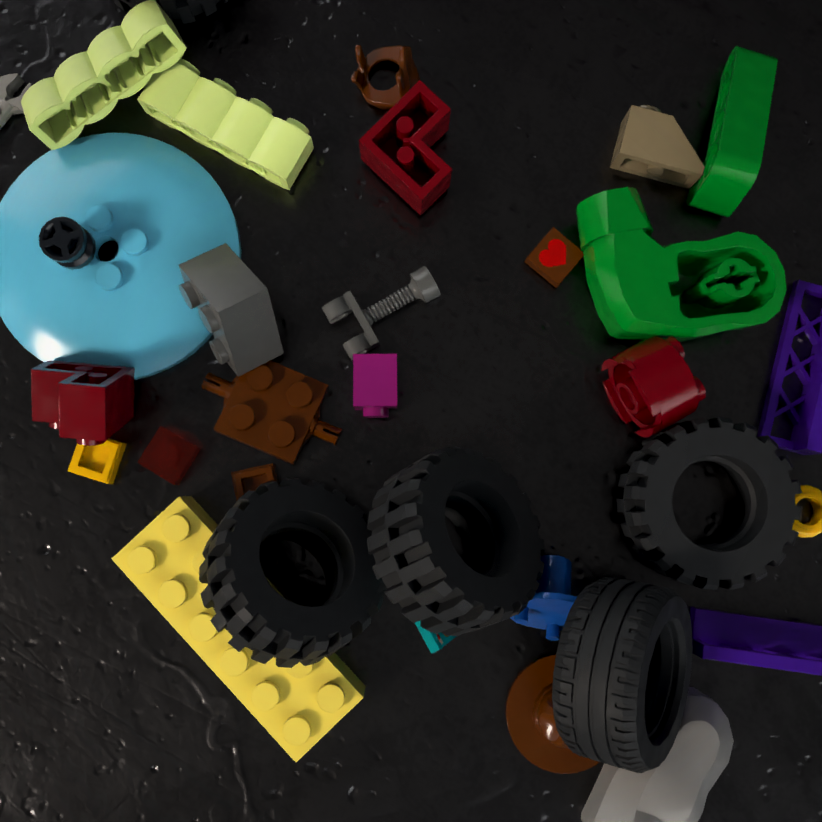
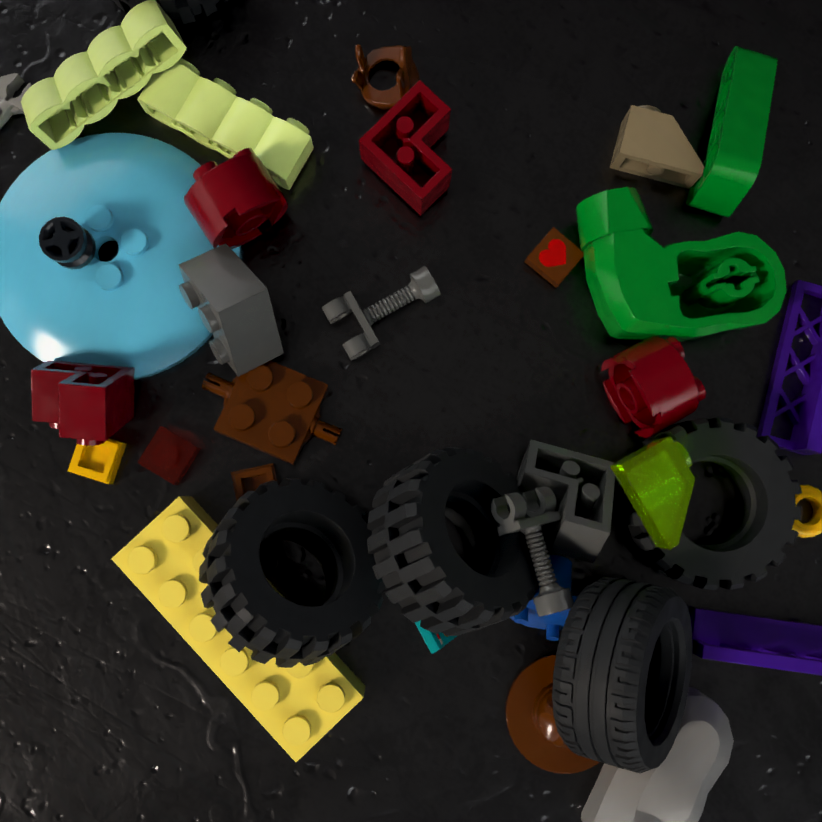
(234, 199): none -> dark red brick
(375, 384): magenta brick -> none
(551, 597): none -> dark grey bar
(582, 495): none -> dark grey brick
(658, 488): none -> clear neon green slope

